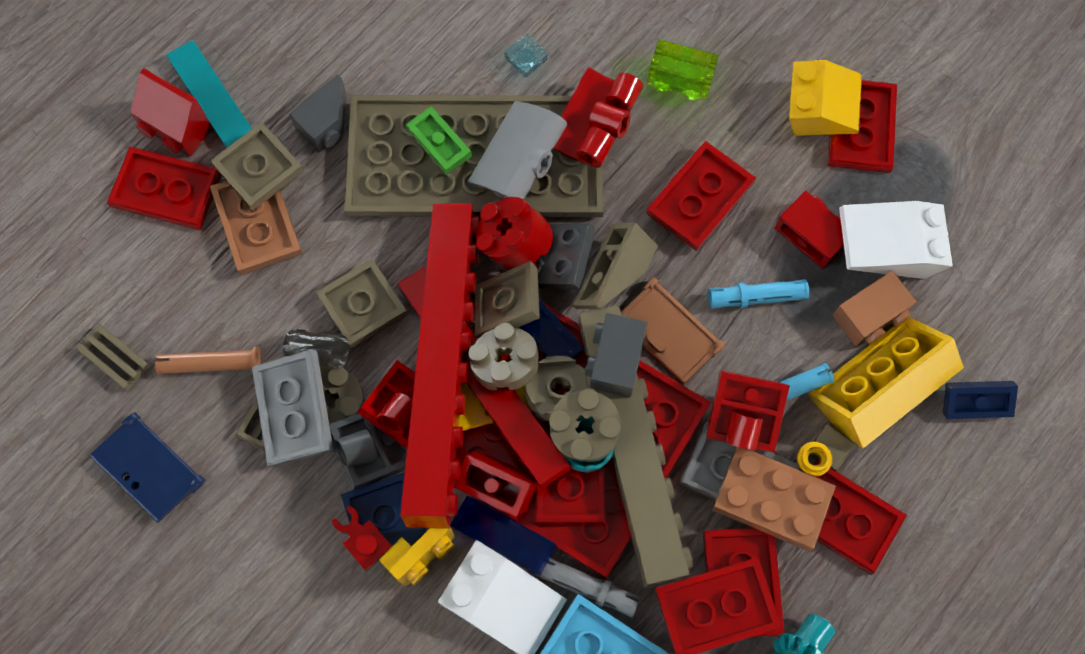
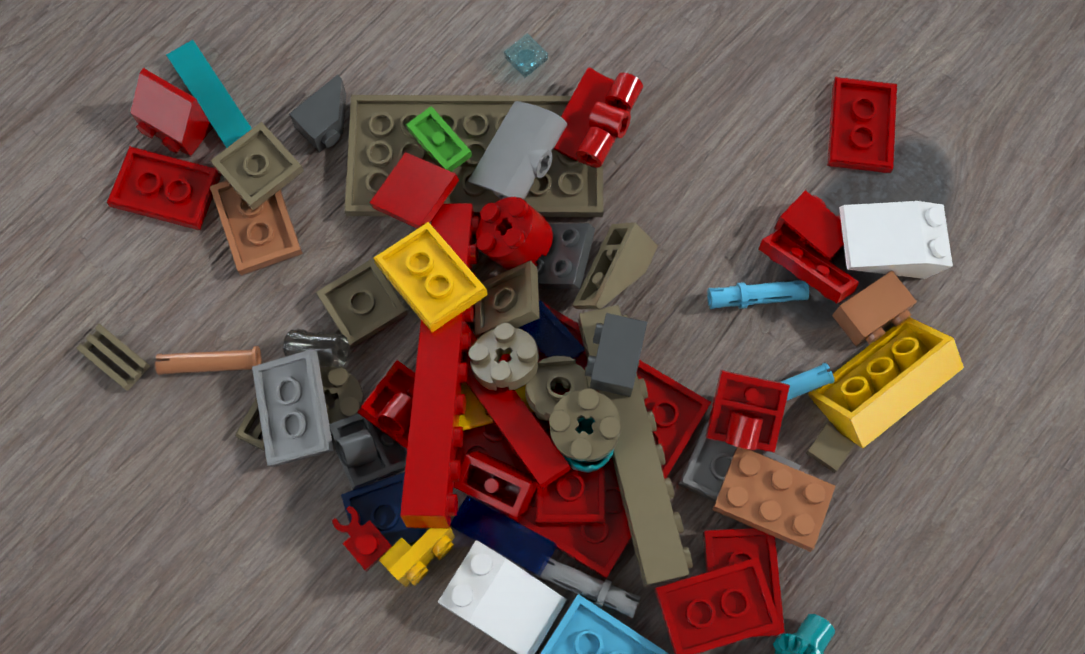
(156, 472): dark blue door -> none
(414, 191): none -> red tile
(430, 276): none -> yellow tile
(673, 330): nougat door -> none
(682, 69): clear neon green brick -> none
(700, 195): red plate -> none
(808, 266): none -> red plate
(819, 450): yellow plate -> none
(824, 99): yellow slope -> none
(858, 523): red tile -> none
(980, 399): dark blue plate -> none

